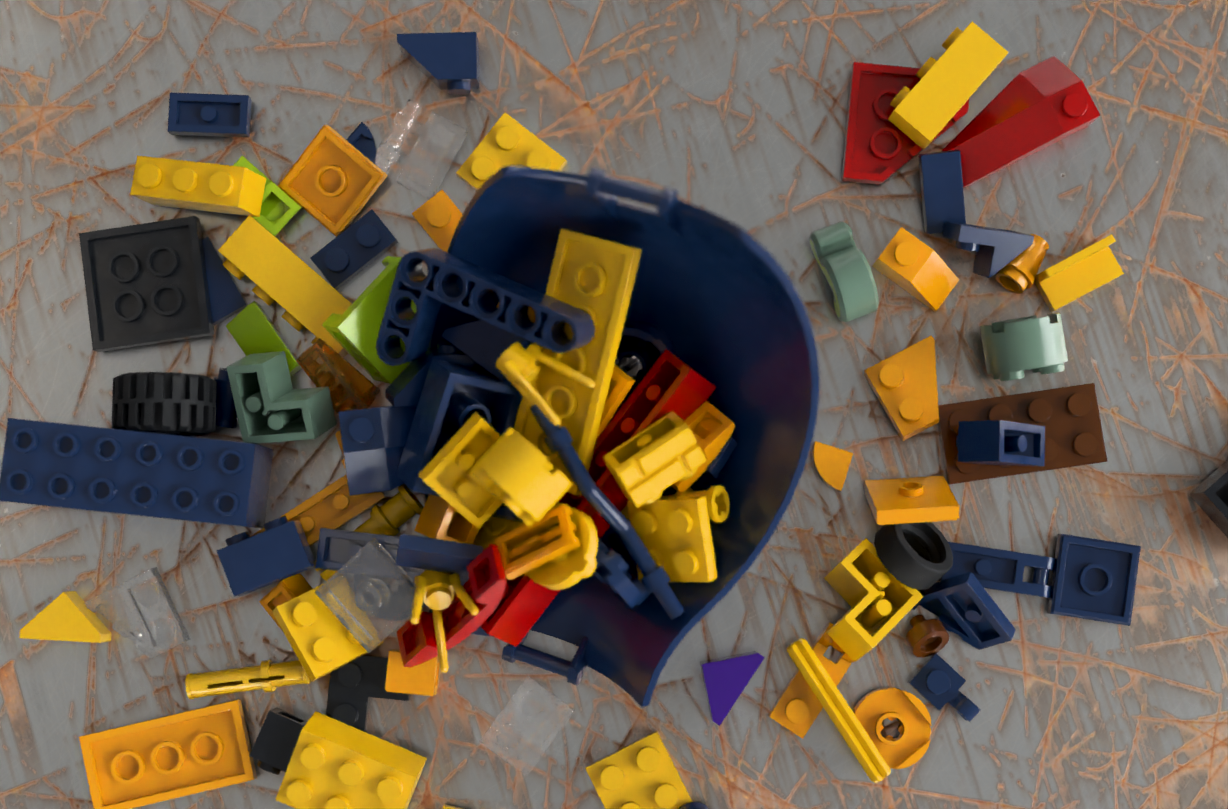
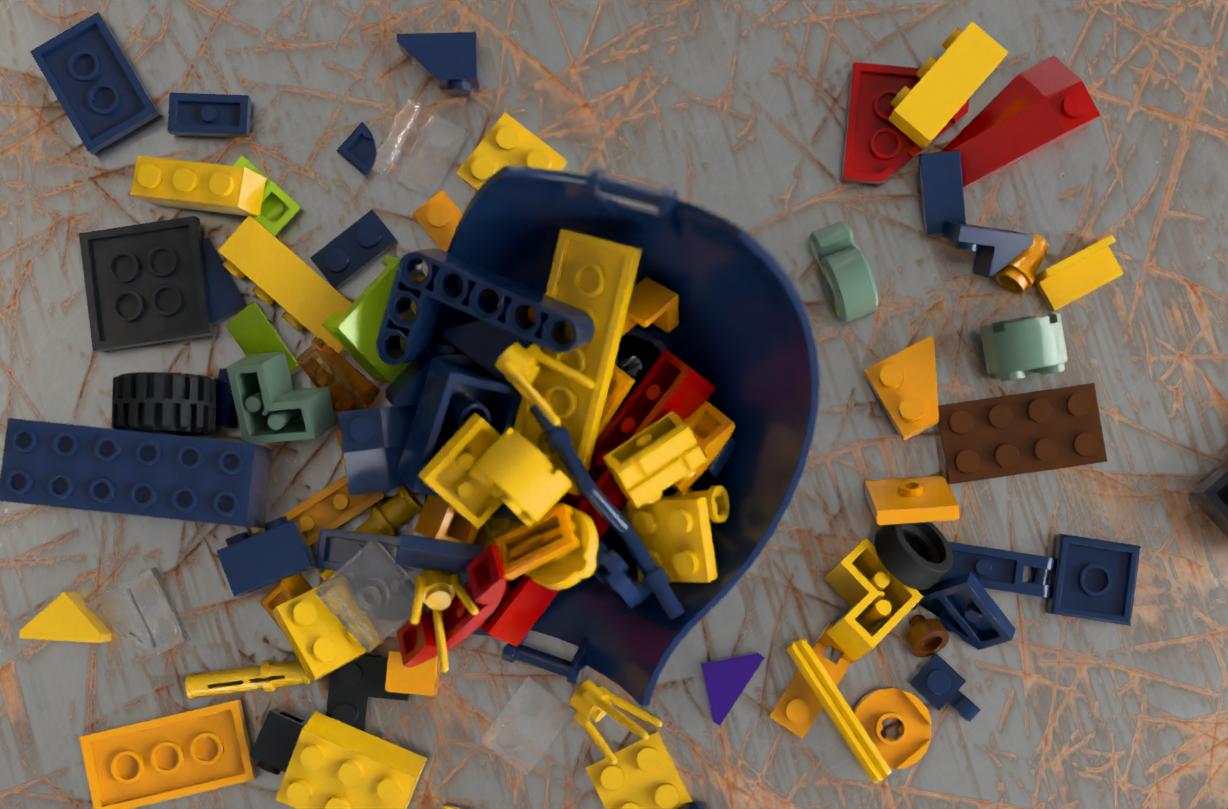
(95, 83): none -> dark blue plate
(332, 180): light orange plate -> none
(595, 703): none -> yellow plant
(652, 304): none -> light orange panel
(831, 464): light orange tile -> none
(916, 269): light orange slope -> none
(1001, 443): dark blue slope -> none

